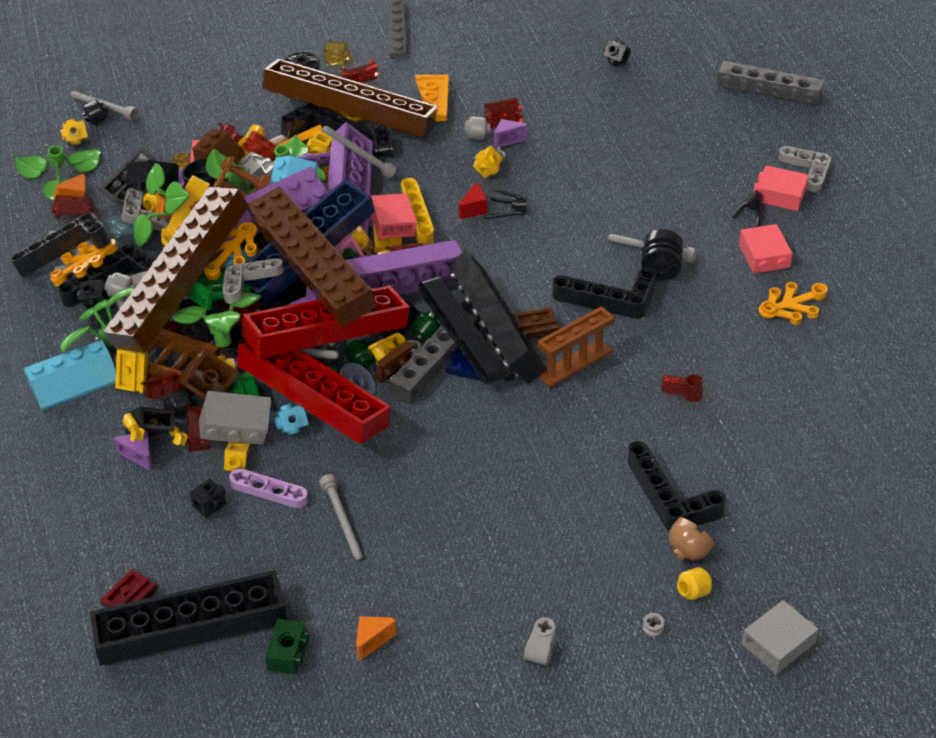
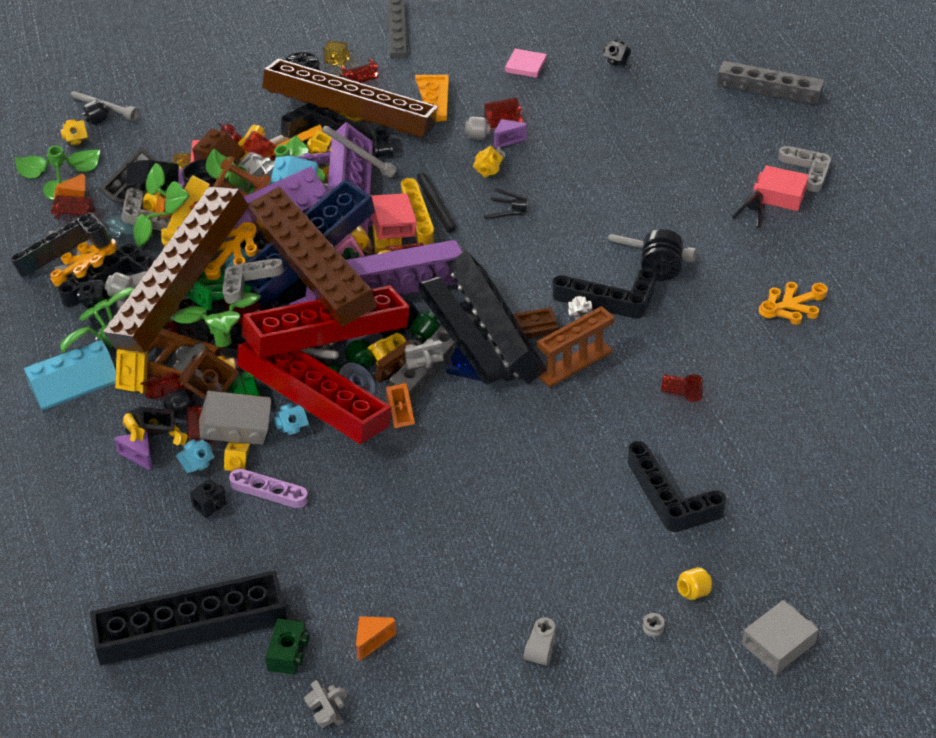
(129, 589): dark red plate -> none
(186, 354): none -> dark grey plate
(195, 455): none -> medium azure brick
(320, 696): none -> light grey hips
(330, 485): light grey piece -> none
(401, 409): none -> orange slope
(423, 354): none -> light grey hips
(436, 202): none -> black axle
(473, 203): red slope -> none
(525, 63): none -> bright pink tile
(579, 307): none -> white gear
(689, 541): medium nougat cylinder -> none
(765, 248): coral brick -> none

